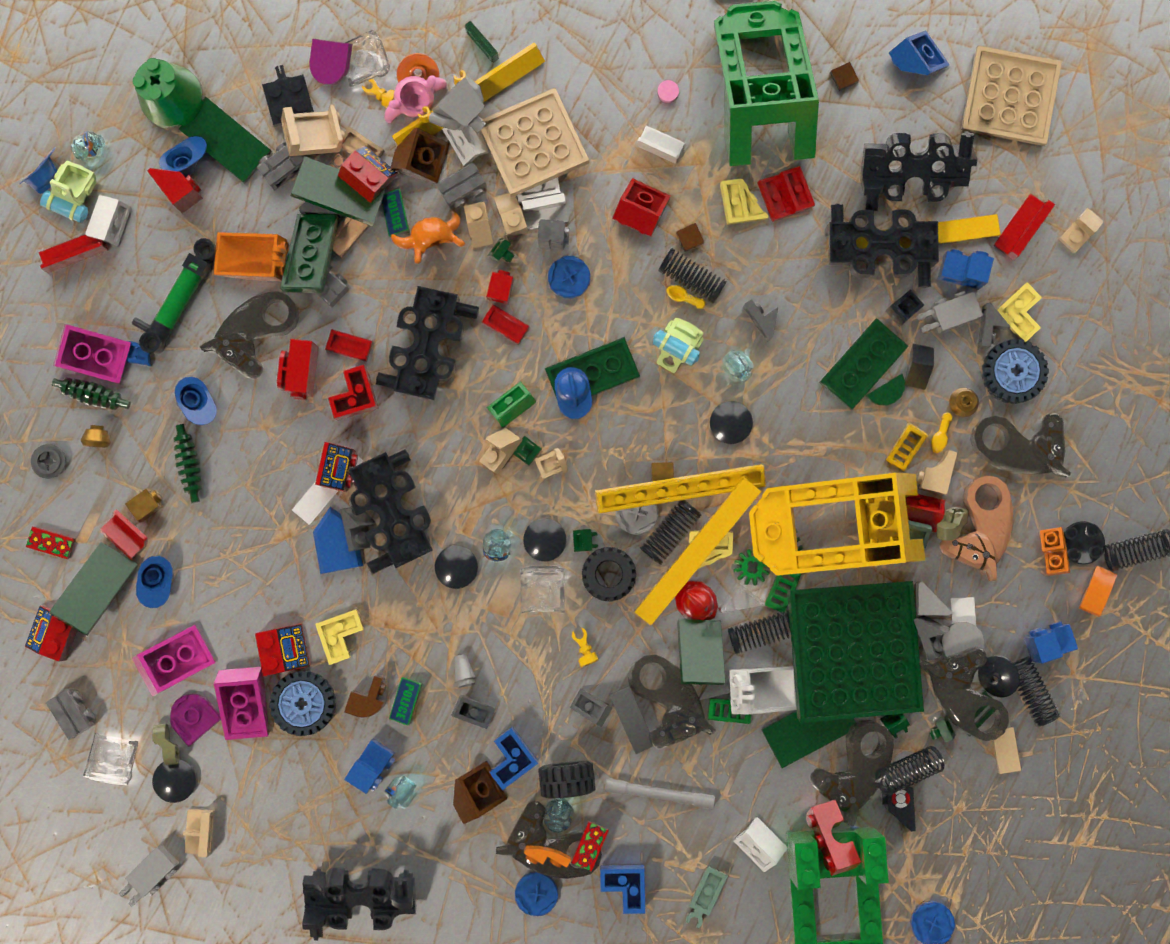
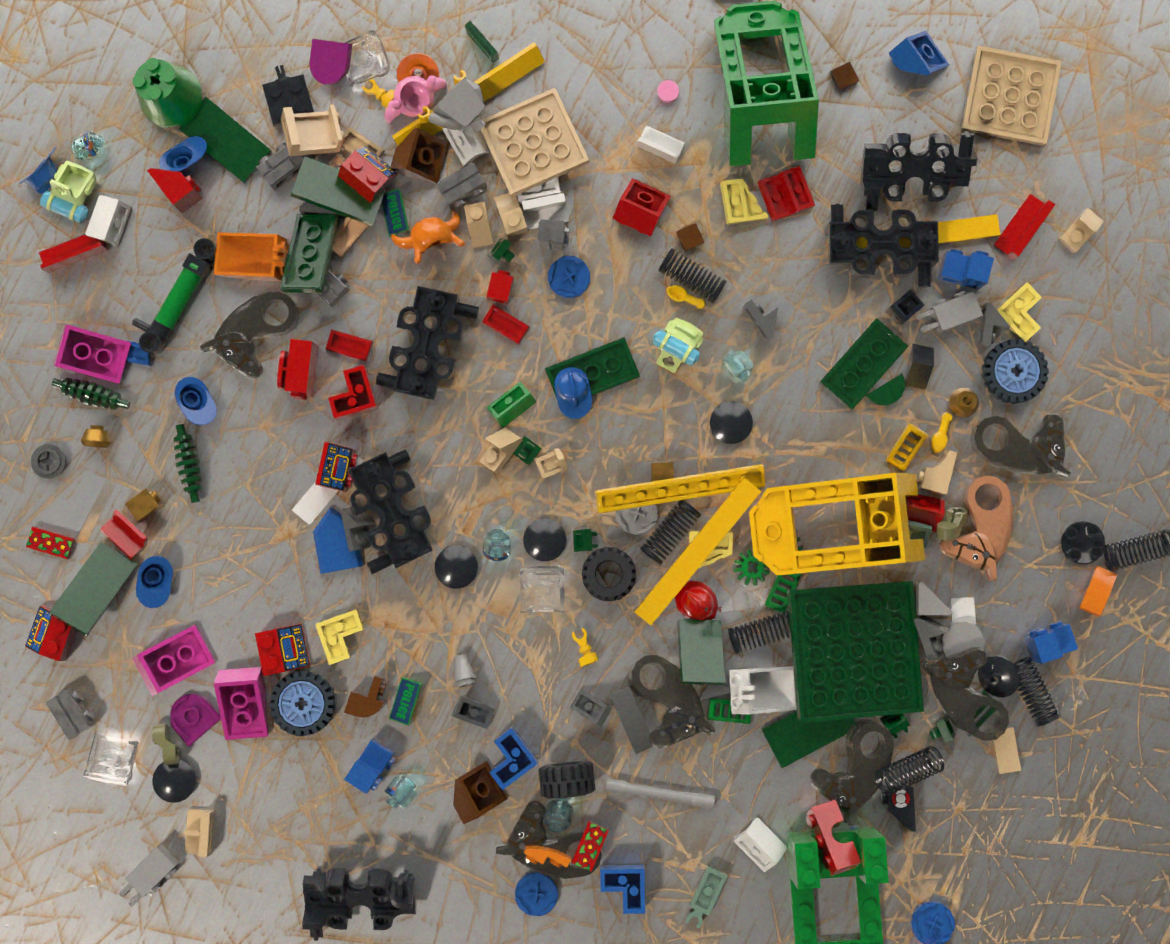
(1055, 551): orange slope -> none

